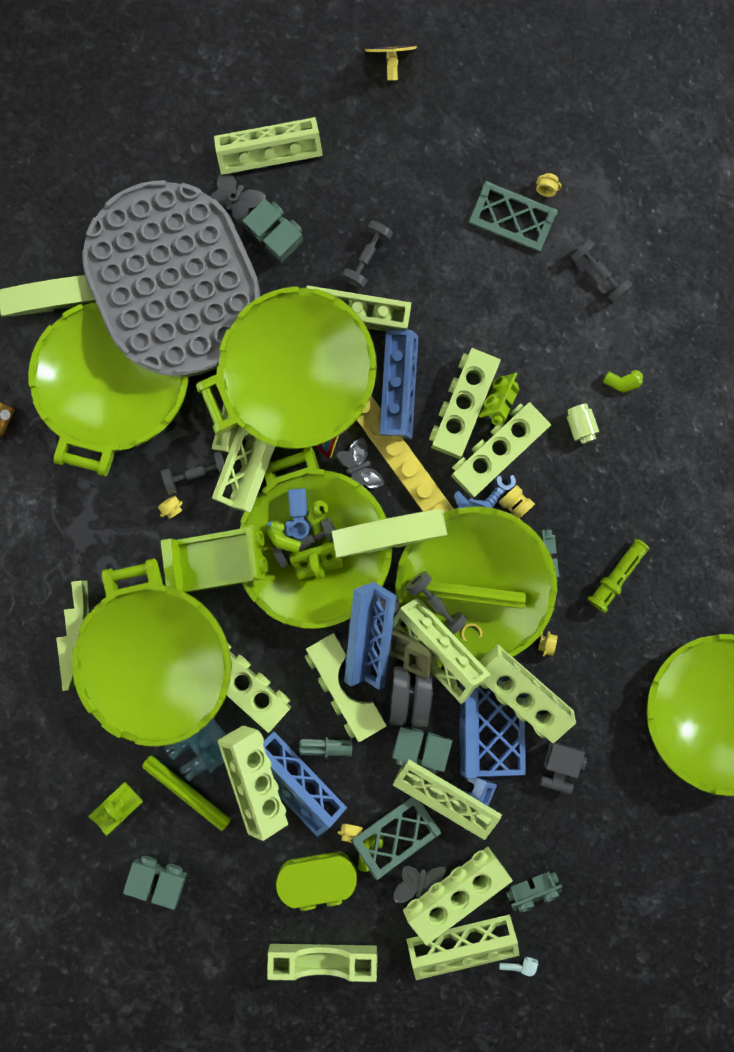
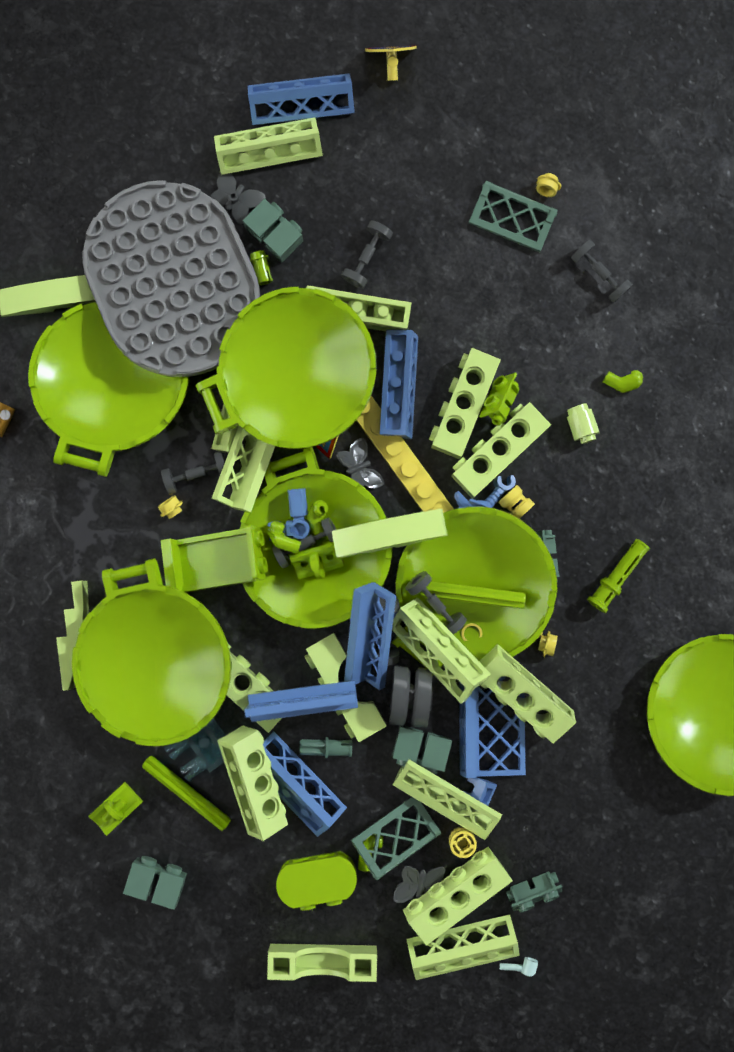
(261, 267): none -> lime pin
(302, 701): none -> medium blue fence
(304, 90): none -> medium blue fence
(349, 832): light yellow plate -> none
(413, 653): olive slope -> none
(462, 837): none -> light yellow wheel
(563, 761): dark grey brick -> none

